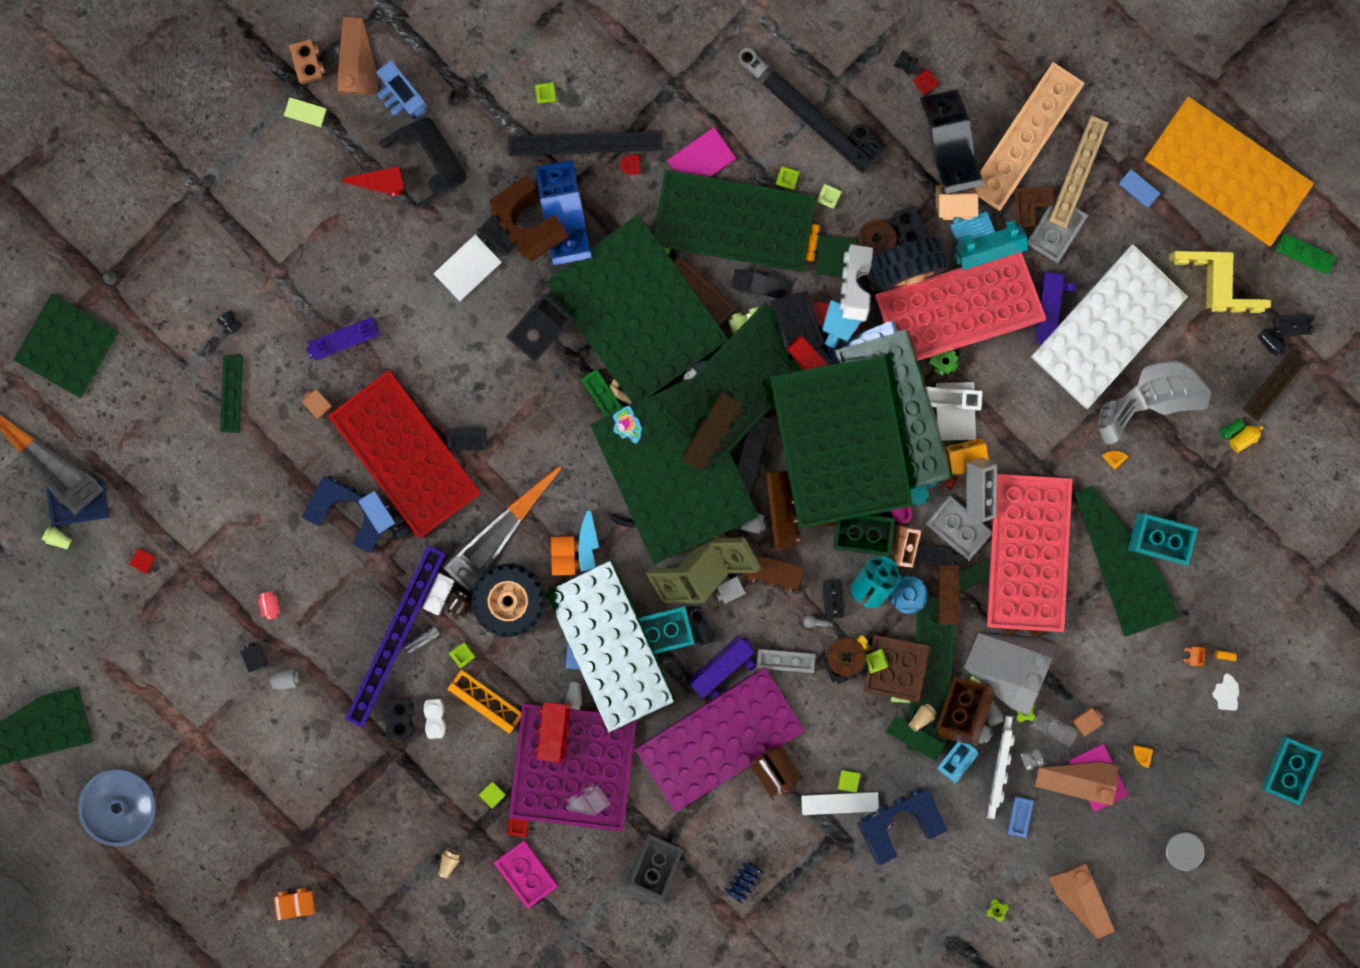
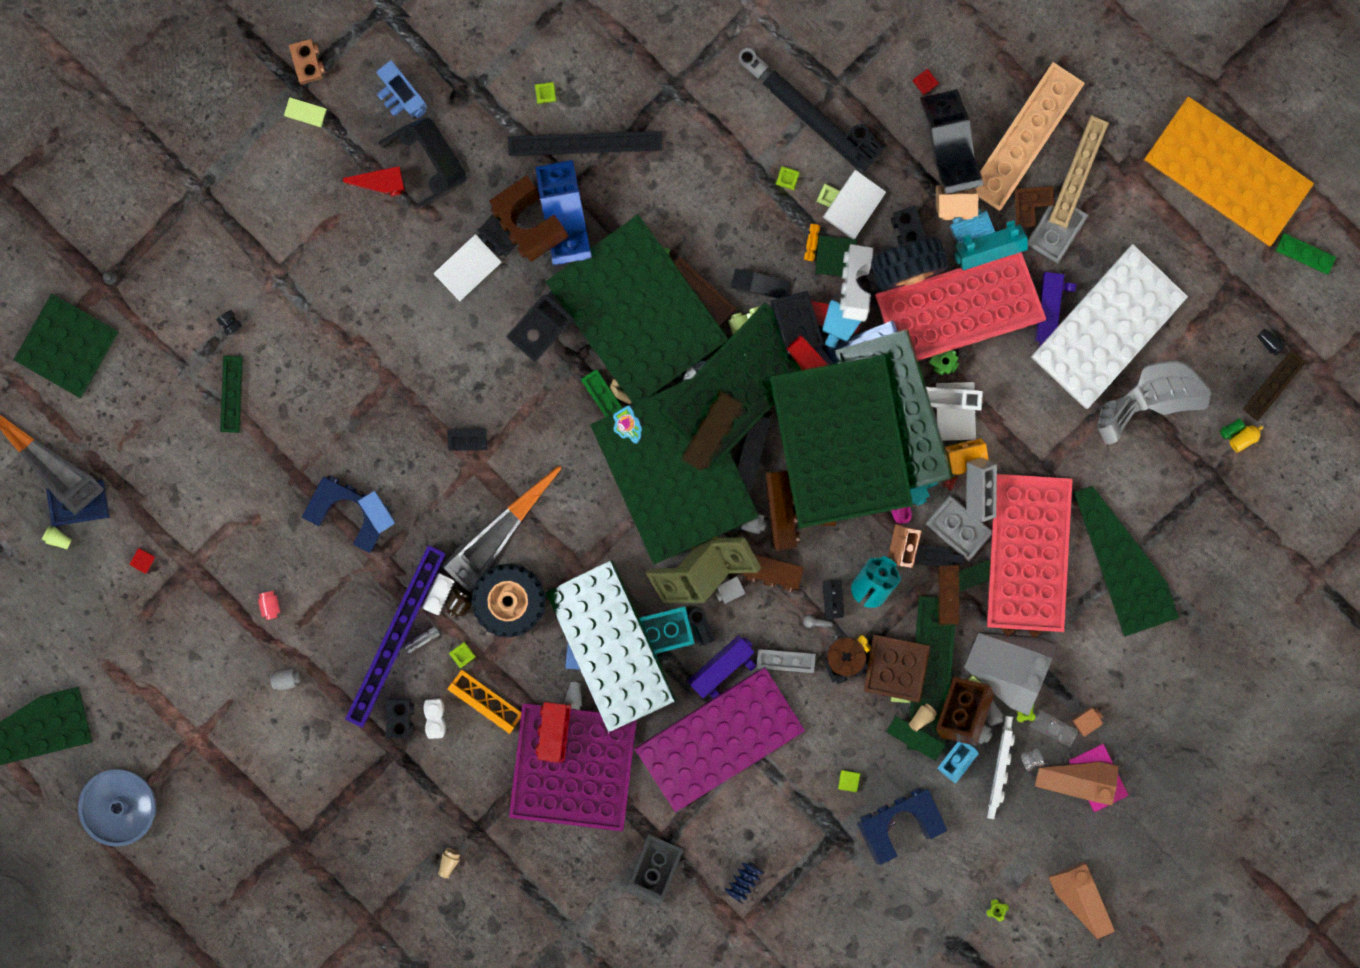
(254, 657): black brick -> none
(294, 904): orange brick -> none
(316, 403): nougat brick -> none
(343, 339): dark purple brick -> none
(356, 62): nougat wedge -> none
(402, 530): black wheel -> none
(404, 454): red plate -> none
(492, 794): lime tile -> none
(518, 827): red tile -> none
(525, 874): dark pink tile -> none
(563, 555): orange brick -> none
(587, 542): medium azure slope -> none
(590, 802): clear slope -> none
(621, 521): black piece -> none
(630, 165): red tile -> none
(703, 156): dark pink tile -> none
(734, 220): dark green plate -> none
(784, 766): reddish brown cylinder -> none
(840, 803): white tile -> none
(854, 204): none -> white tile
(865, 535): dark green slope -> none
(876, 661): lime tile -> none
(883, 230): reddish brown plate -> none
(906, 62): black wheel -> none
(910, 595): dark azure tile -> none
(1020, 816): medium blue tile -> none
(1114, 458): light orange tile -> none
(1139, 188): medium blue tile -> none
(1143, 755): light orange tile -> none
(1162, 539): teal brick -> none
(1184, 851): light grey tile -> none
(1197, 656): orange tile -> none
(1219, 281): light yellow bracket -> none
(1225, 655): light orange tile -> none
(1227, 693): white sticker -> none
(1291, 770): teal brick -> none
(1293, 325): black hinge -> none

